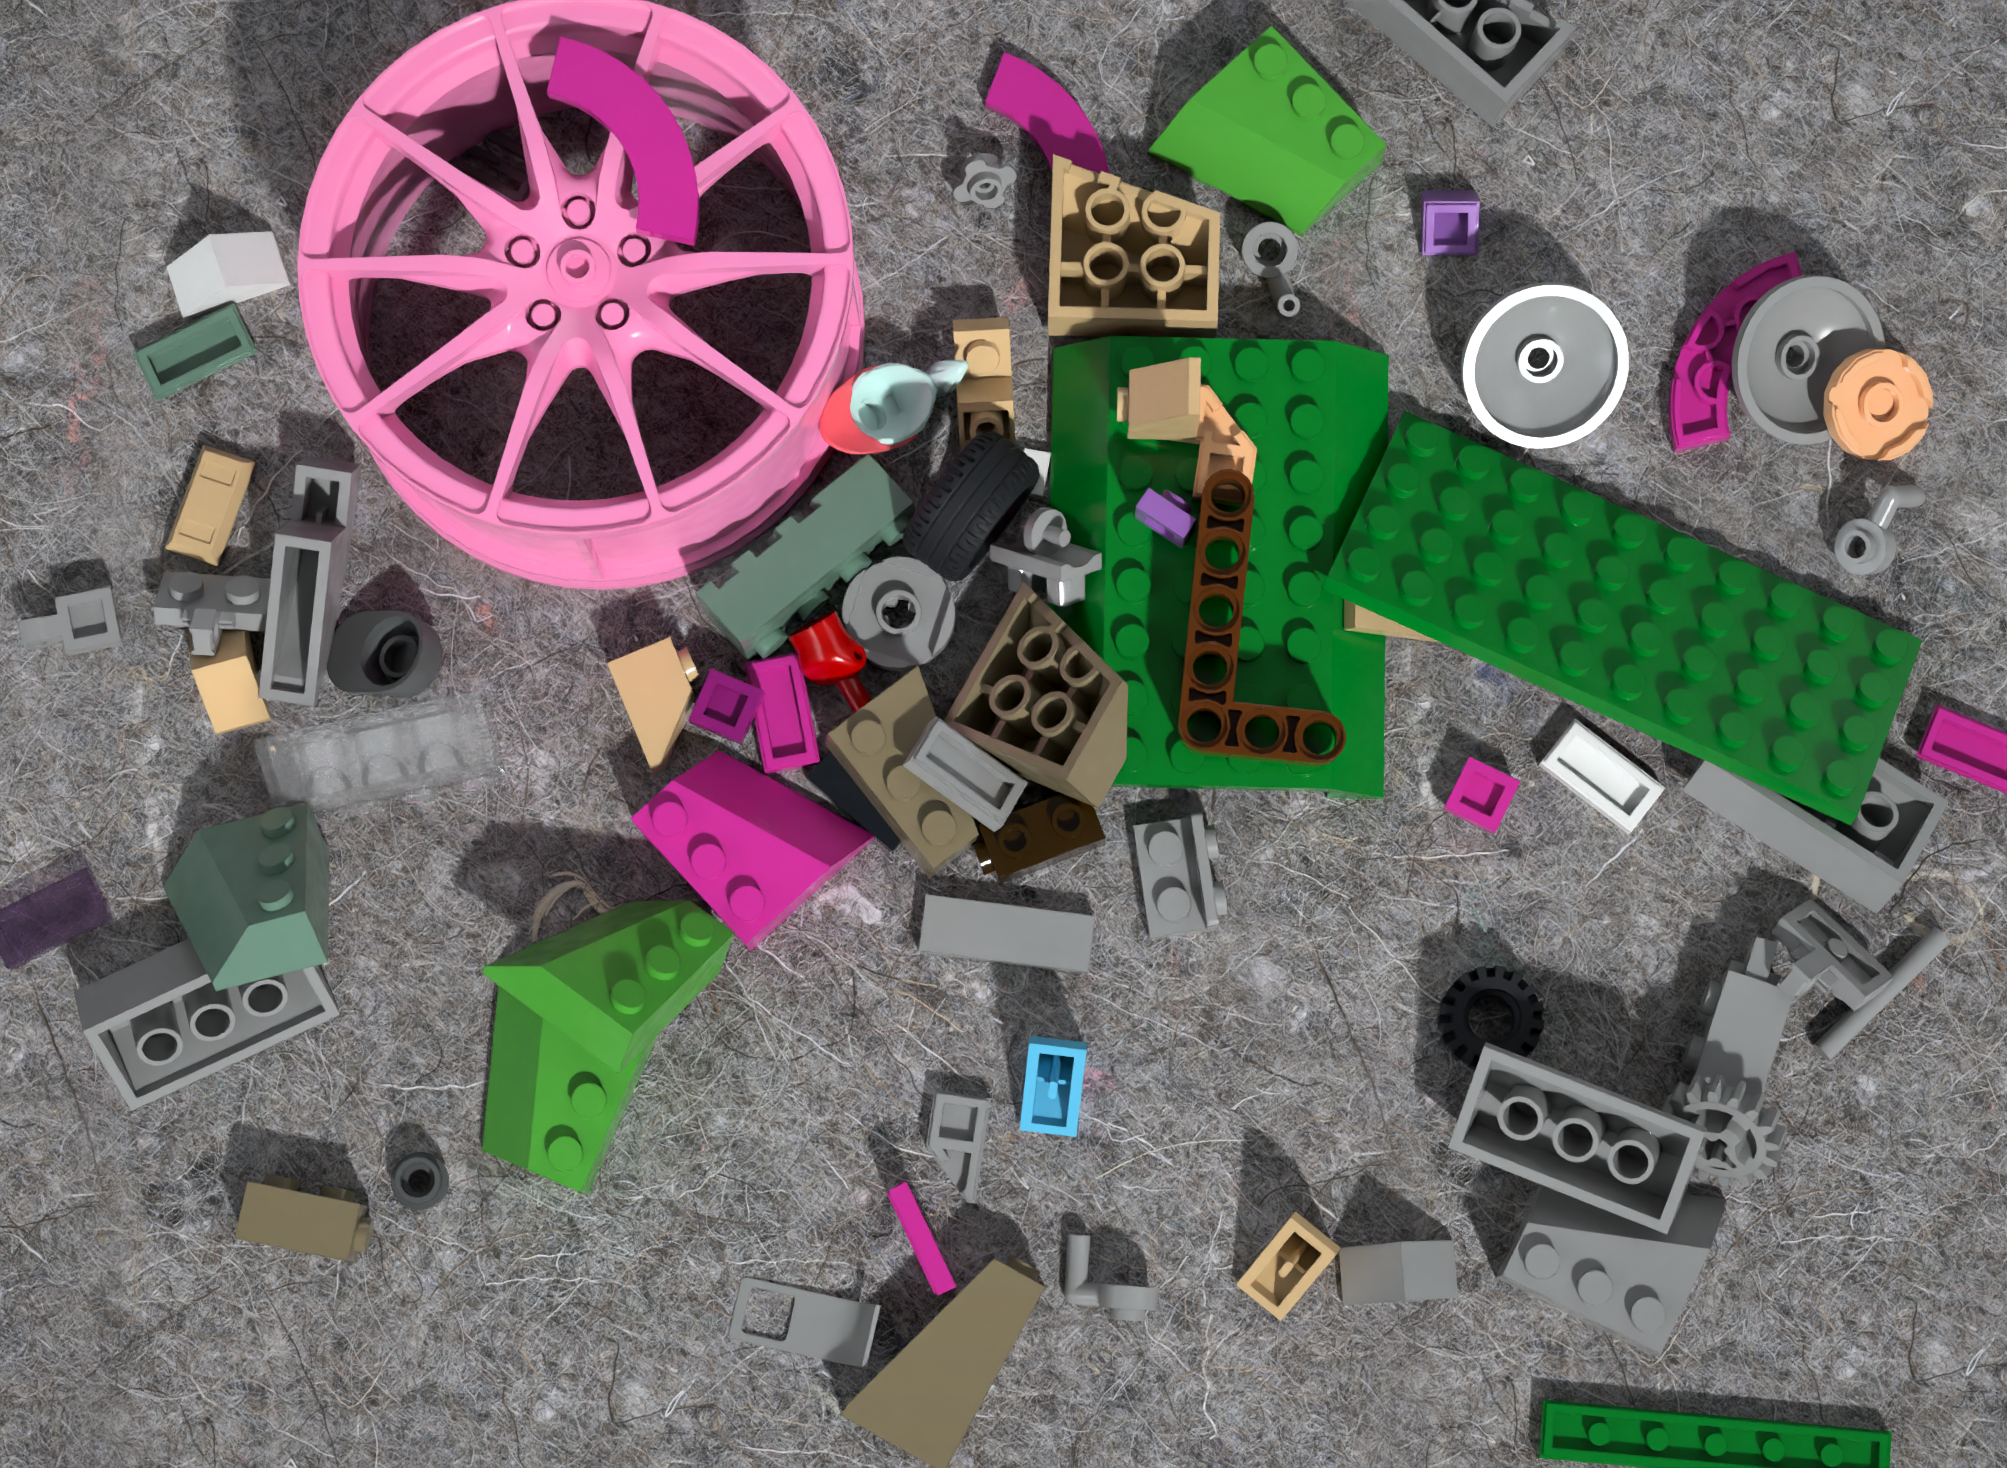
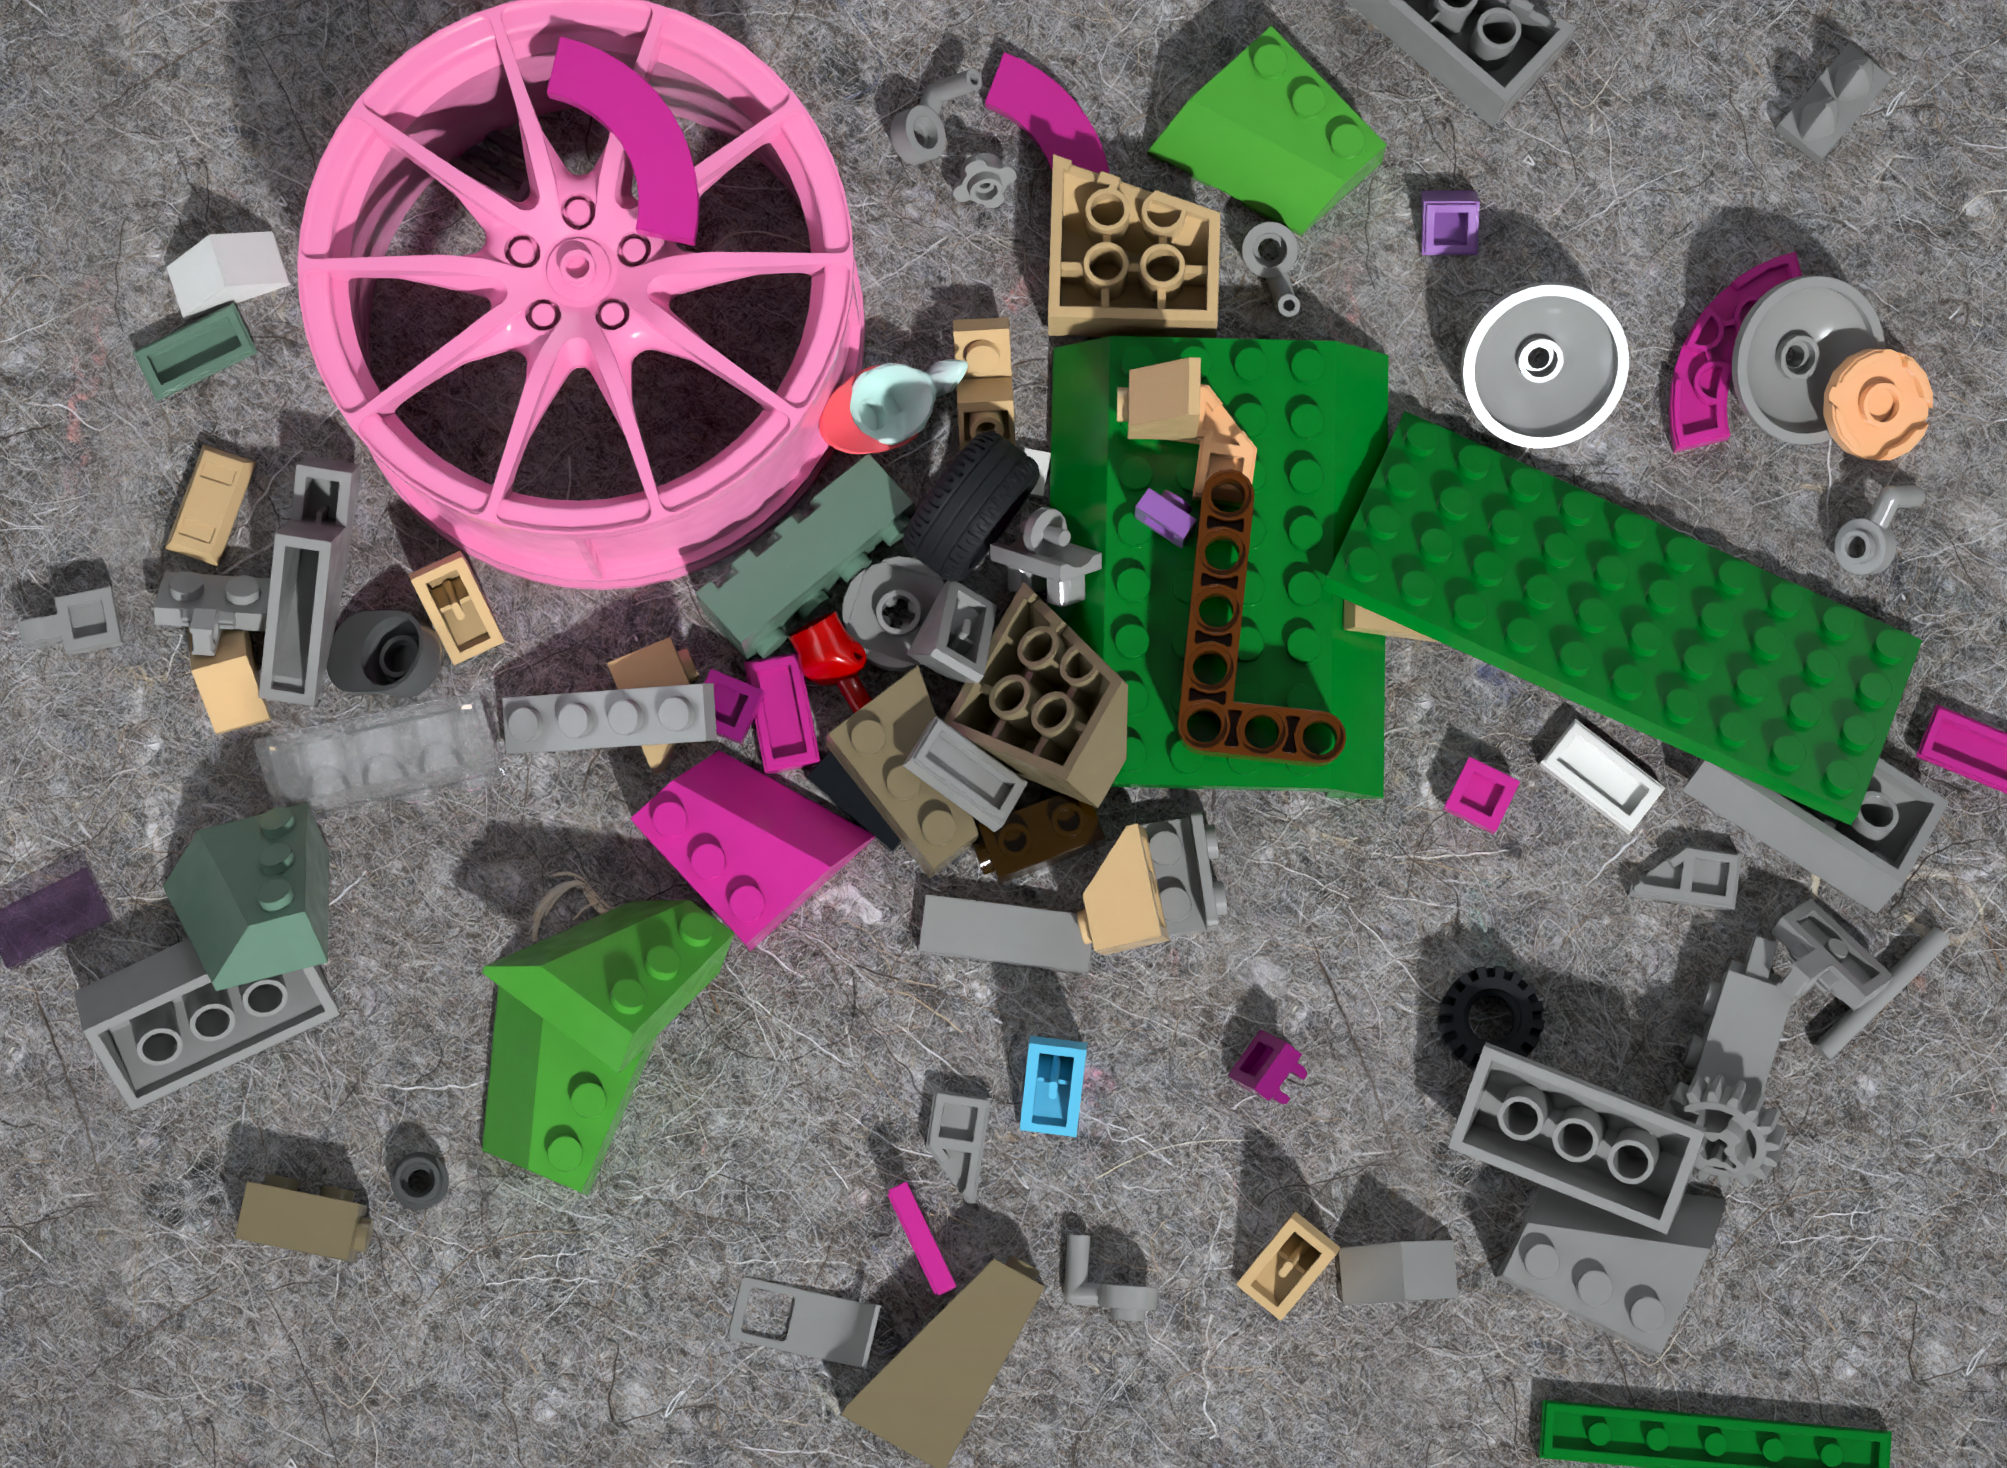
(457, 607): none -> tan slope
(610, 718): none -> light grey plate
(918, 131): none -> light grey plate
(956, 634): none -> light grey slope
(1124, 898): none -> tan slope
(1266, 1066): none -> magenta tile
(1693, 878): none -> light grey tile
(1833, 103): none -> light grey tile

